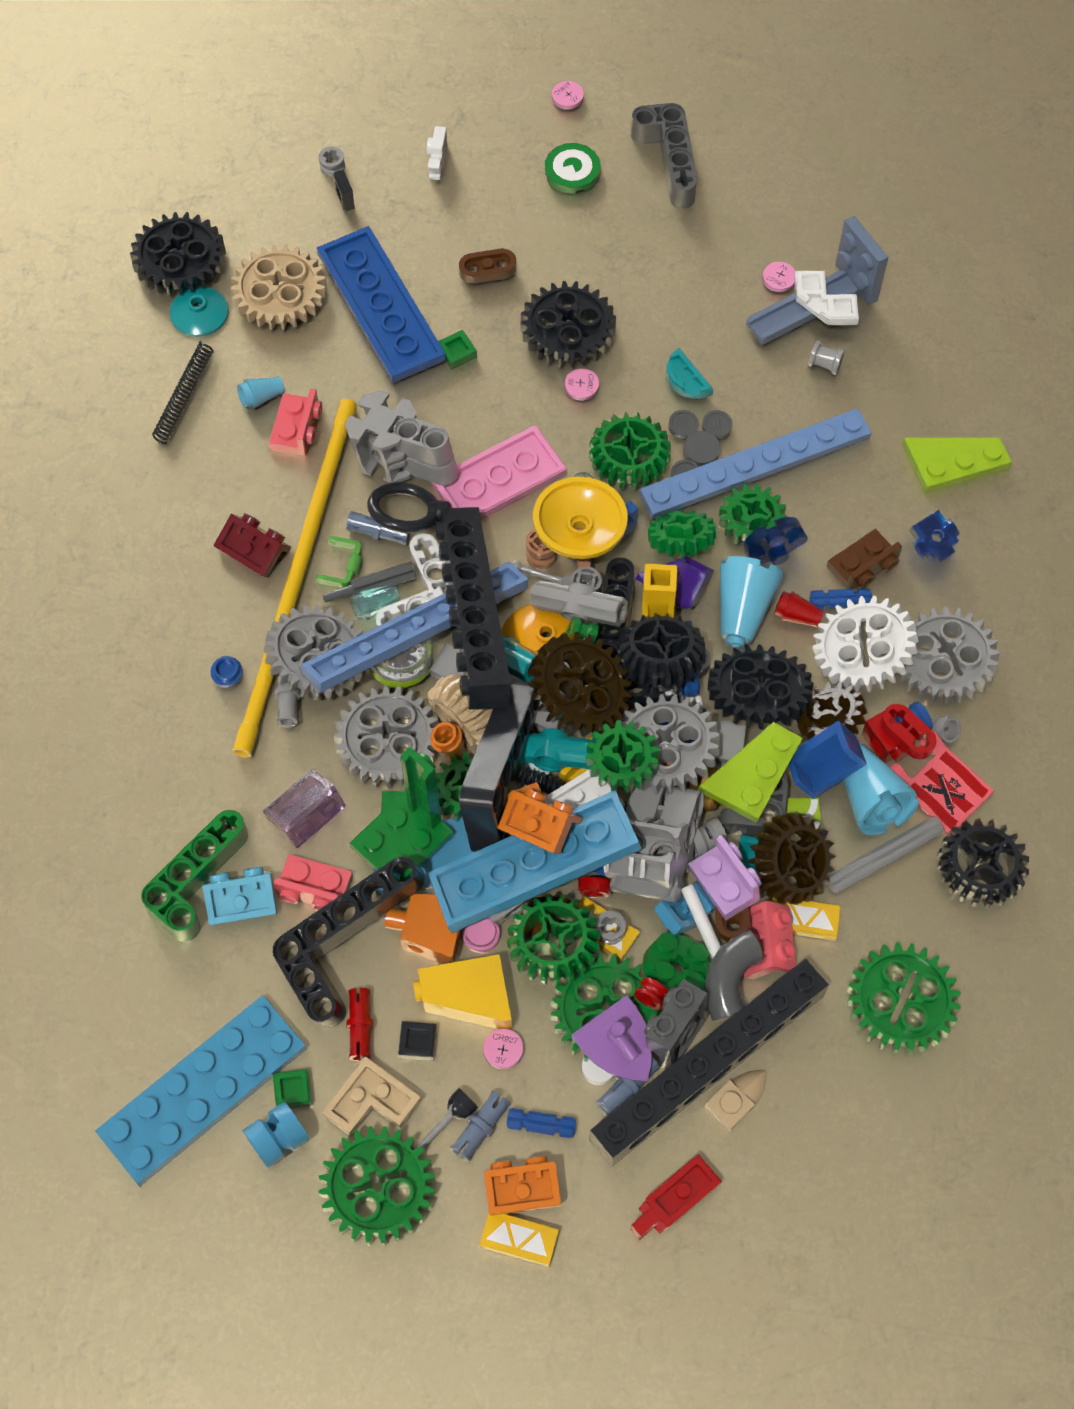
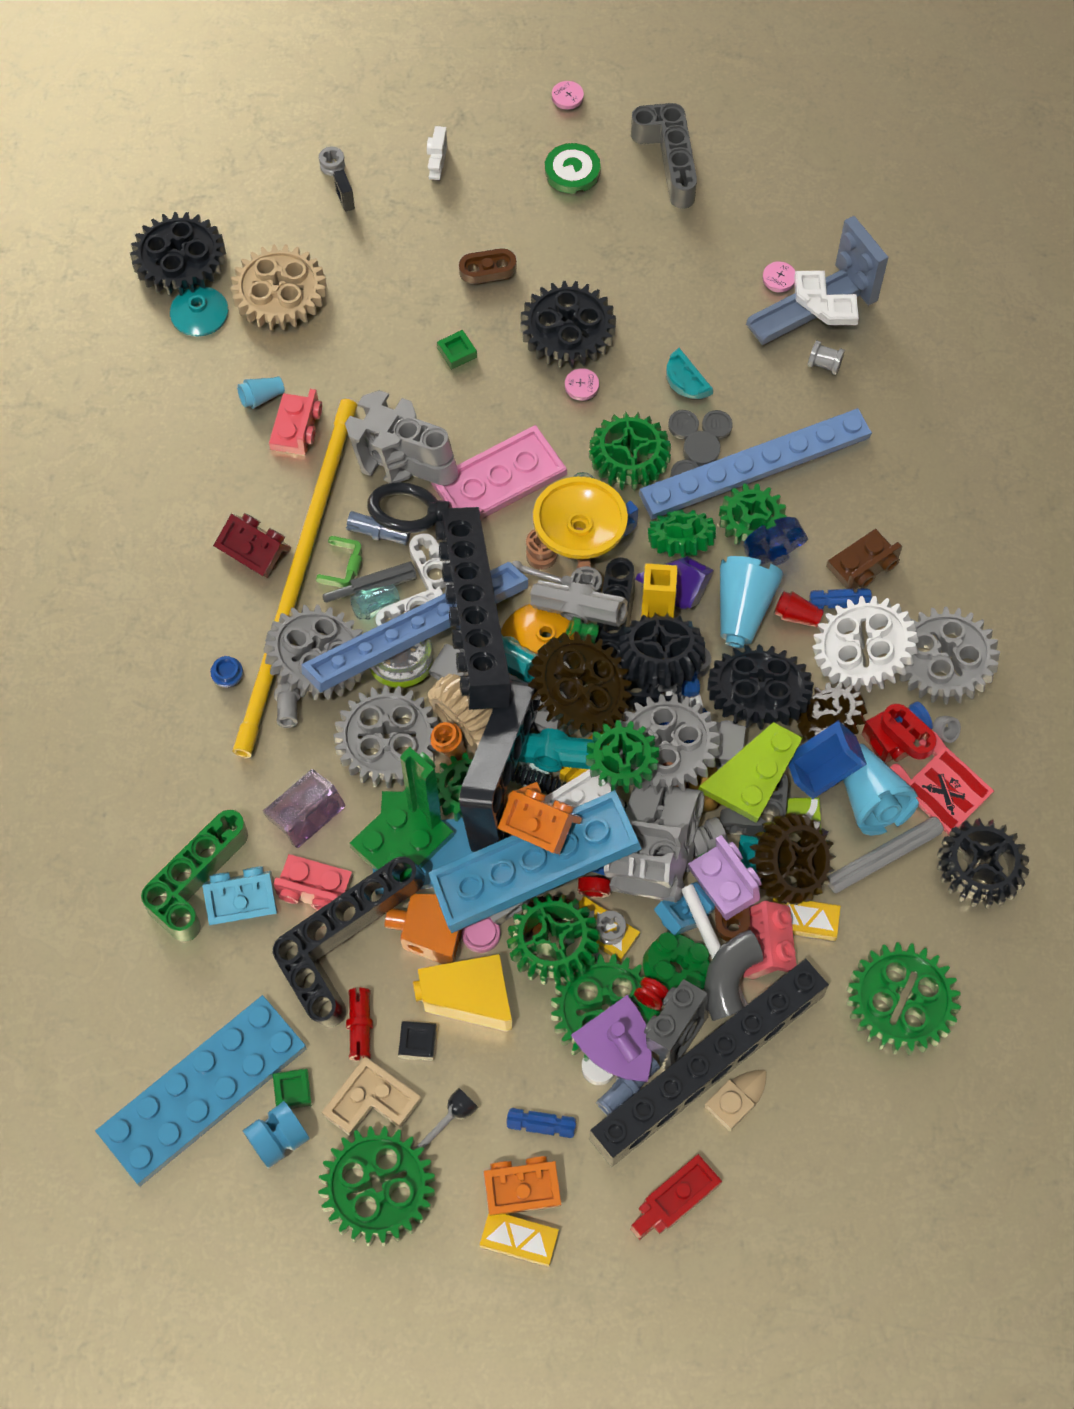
(161, 422): black piece -> none
(381, 304): blue plate -> none
(480, 1126): sand blue pin -> none
(503, 1048): bright pink piece -> none
(935, 525): clear blue brick -> none
(954, 460): lime wing -> none

